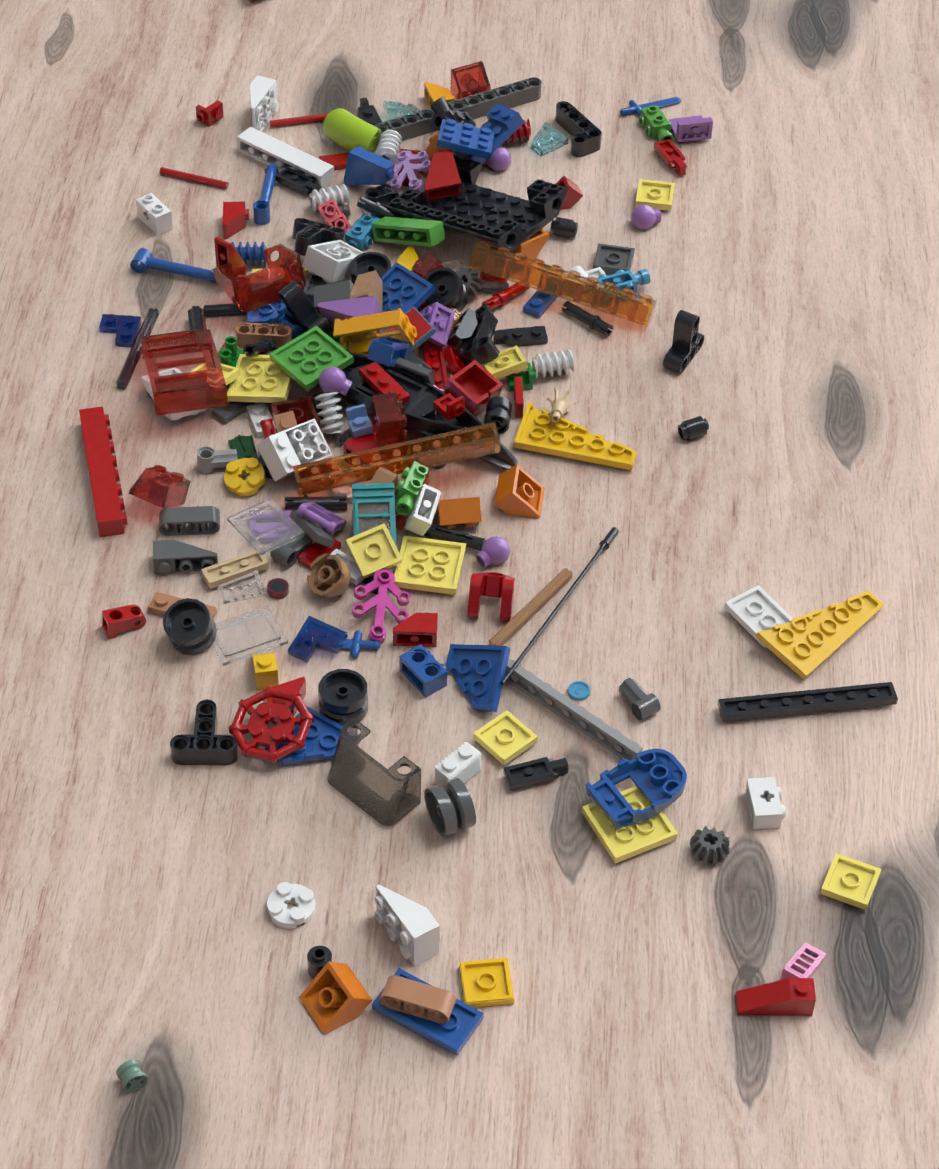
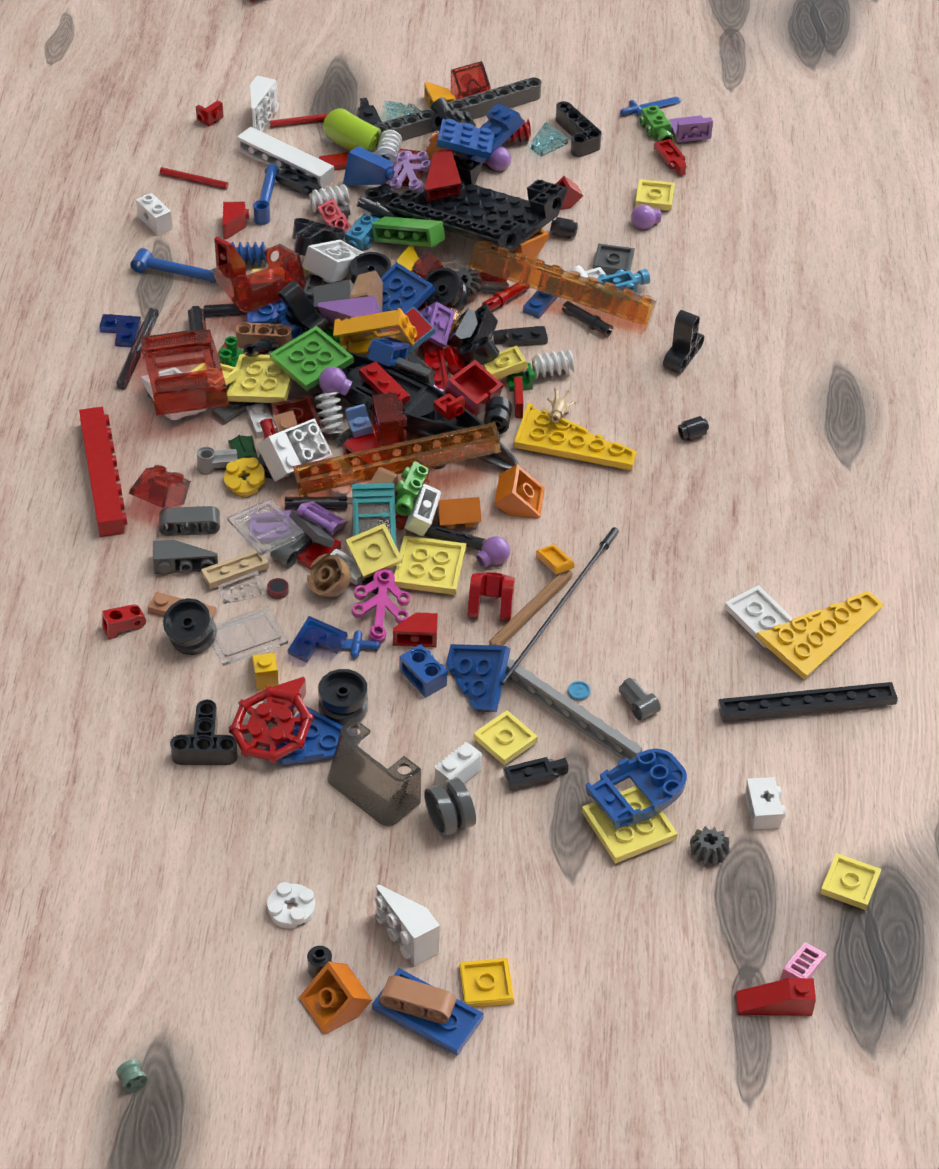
(555, 559): none -> light orange tile

